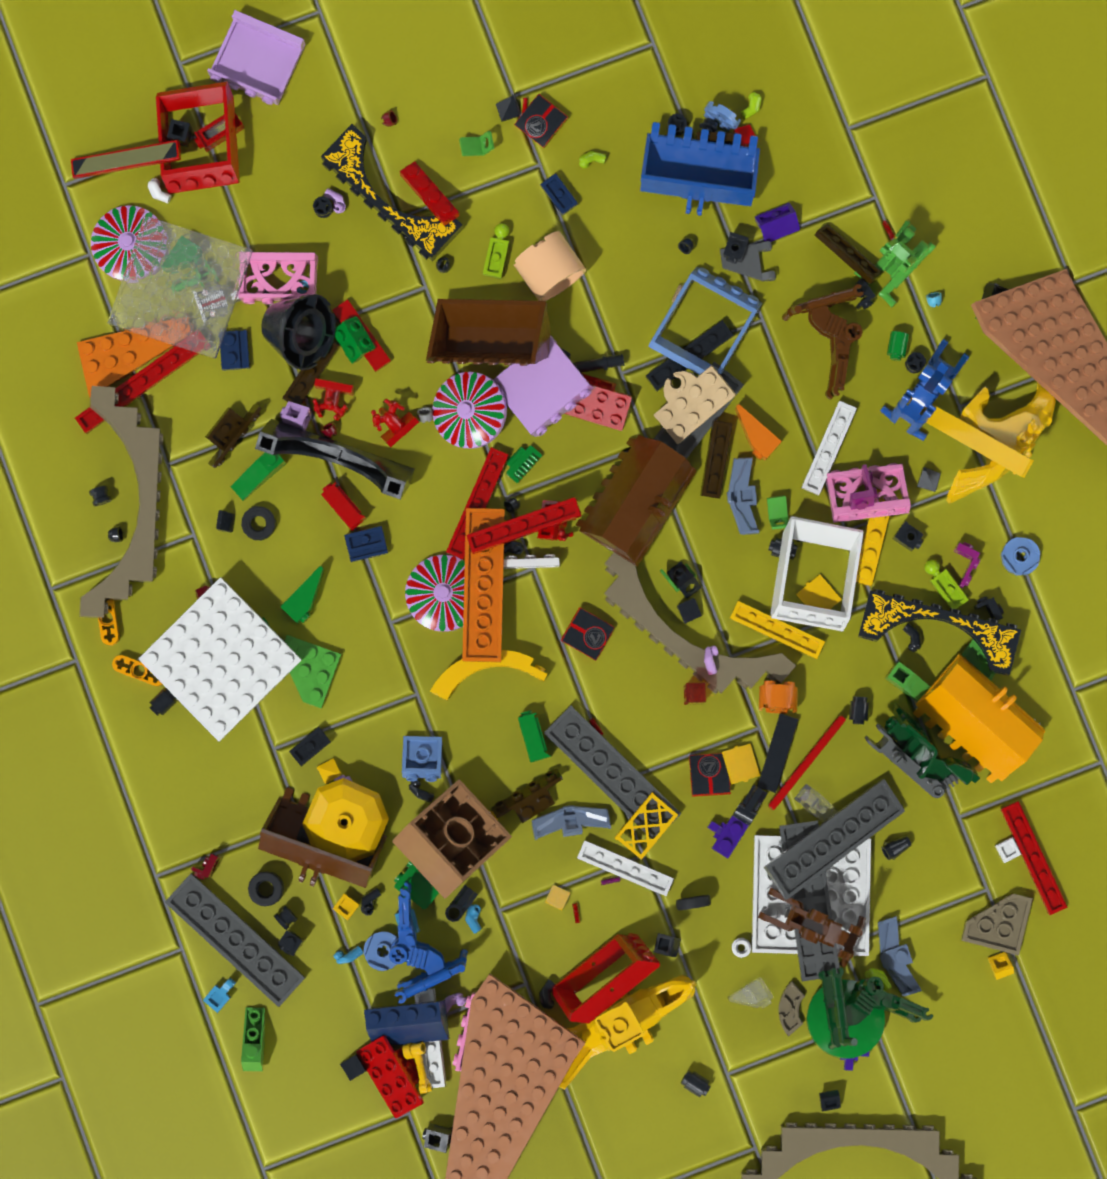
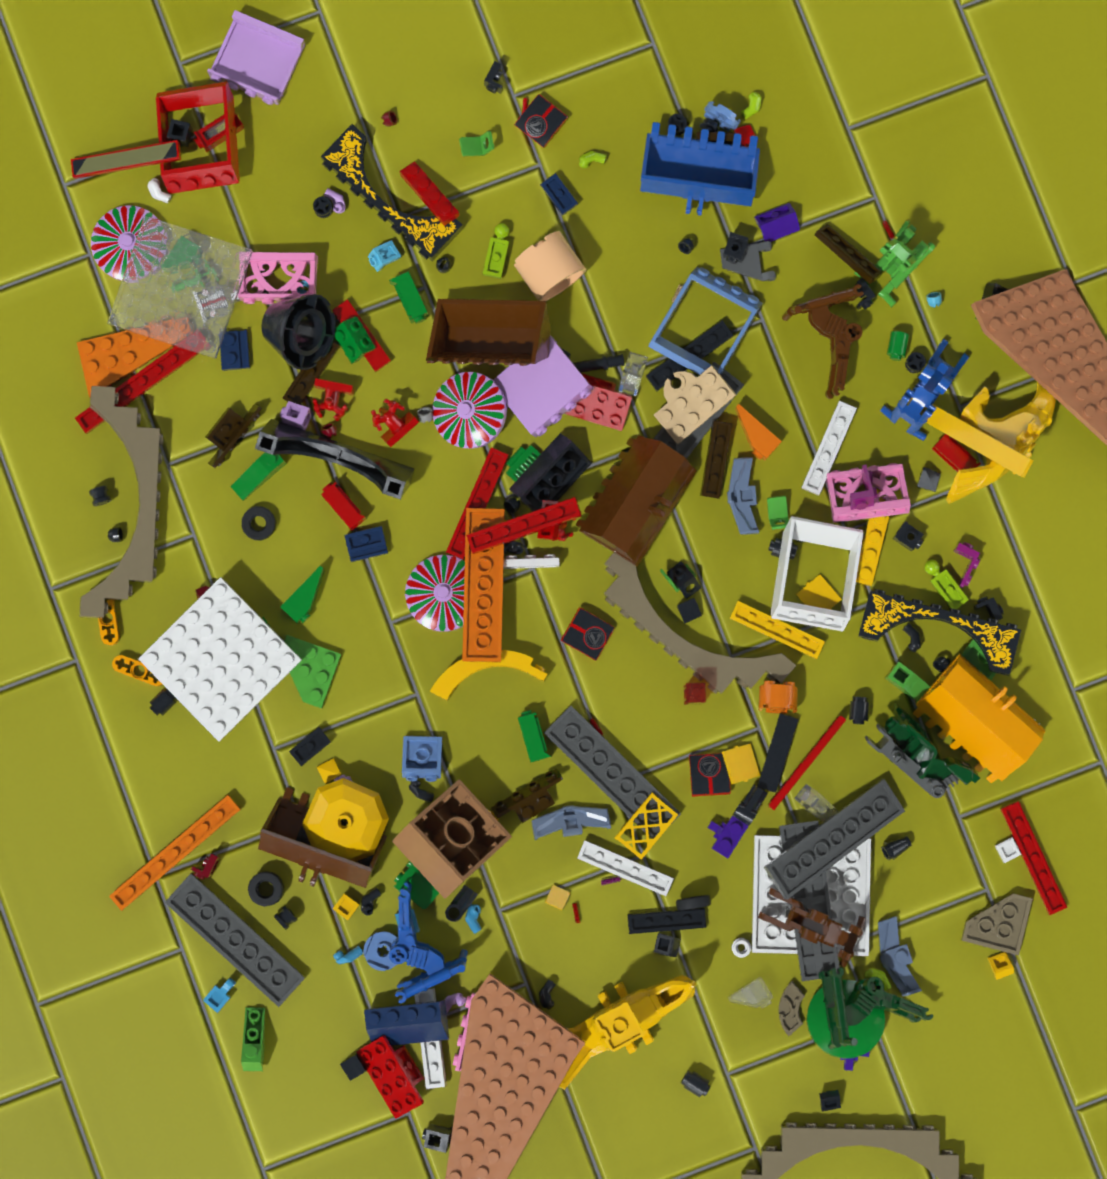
(174, 852): none -> orange plate
(225, 521): black slope -> none
(290, 942): black brick -> none
(383, 255): none -> medium azure bracket
(409, 297): none -> green window
(415, 1051): yellow brick -> none
(494, 75): none -> black bracket
(507, 109): black slope -> none
(551, 473): none -> black slope
(633, 374): none -> clear slope
(642, 966): red window -> none
(666, 921): none -> black tile
(709, 661): lavender arm -> none
(941, 663): none -> black hinge
(954, 454): none -> red window
(1031, 557): medium blue plate -> none

